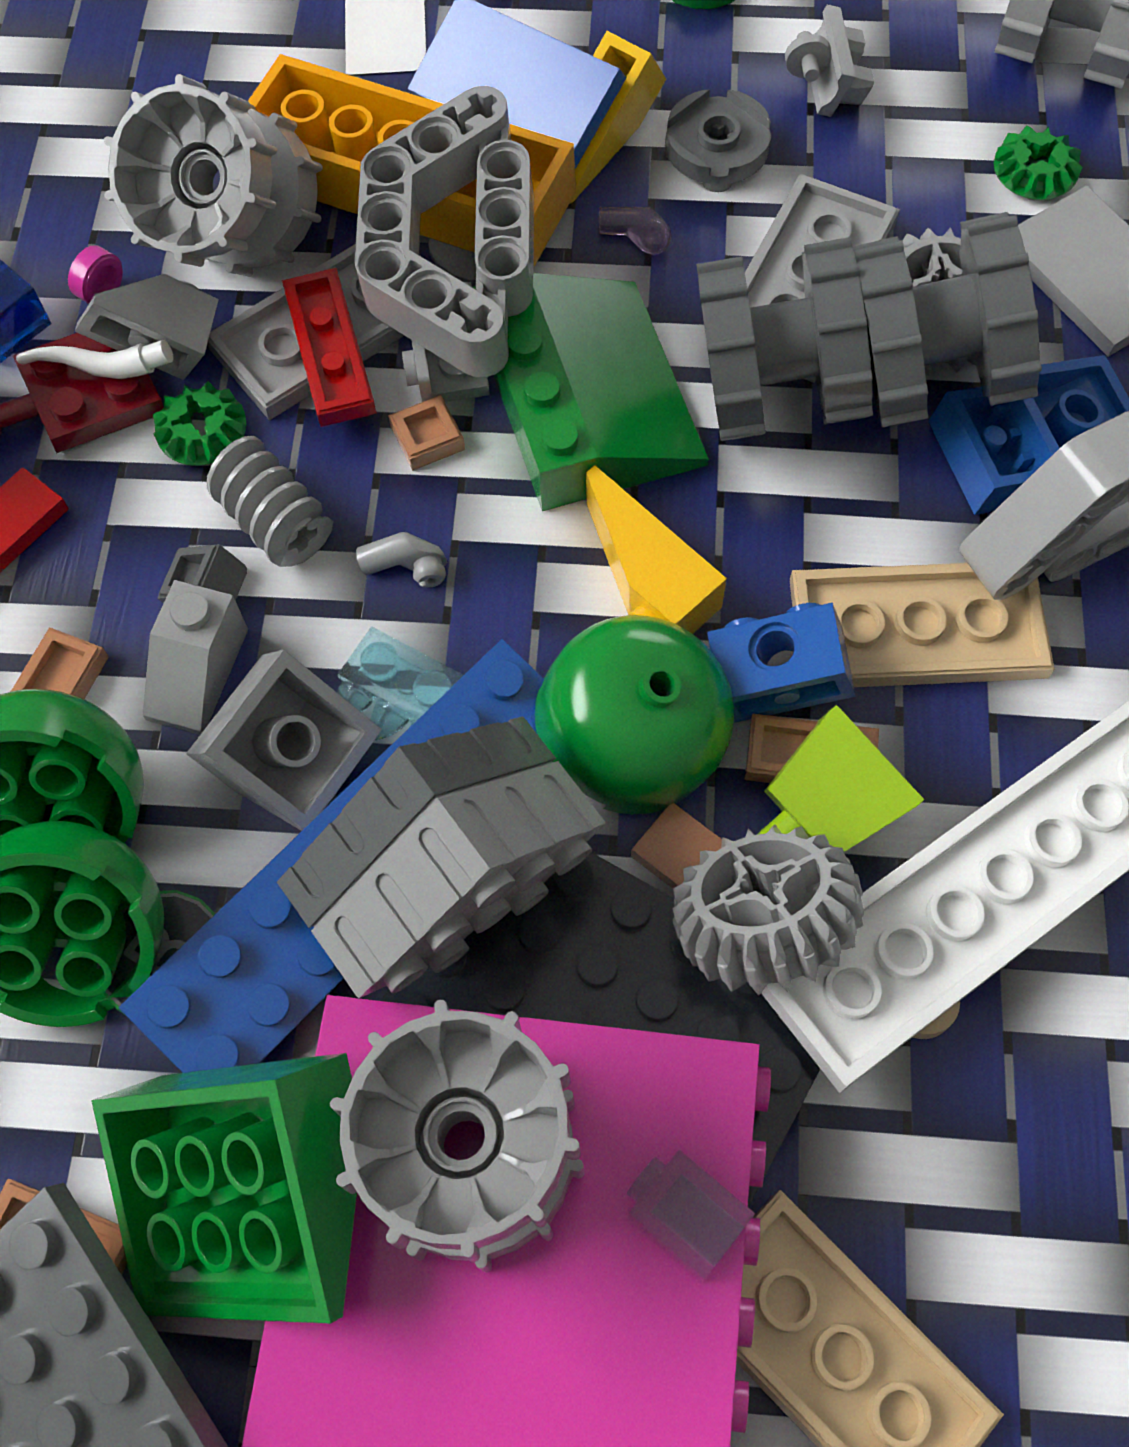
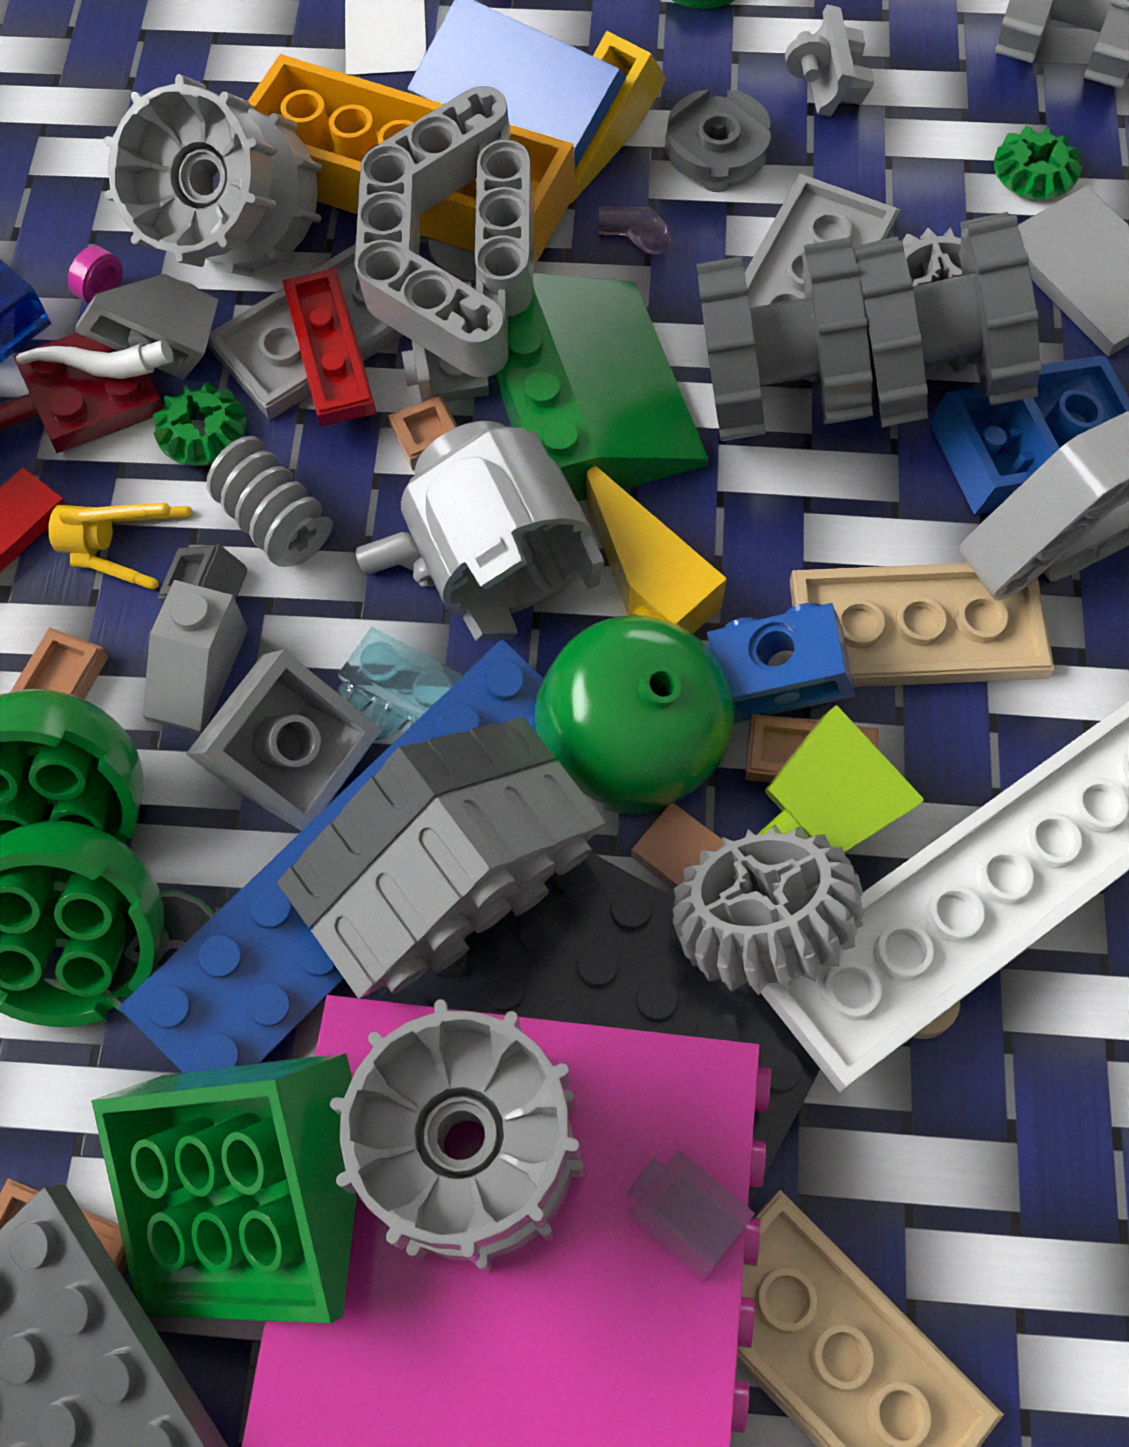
(89, 529): none -> yellow plant
(496, 525): none -> light grey piece

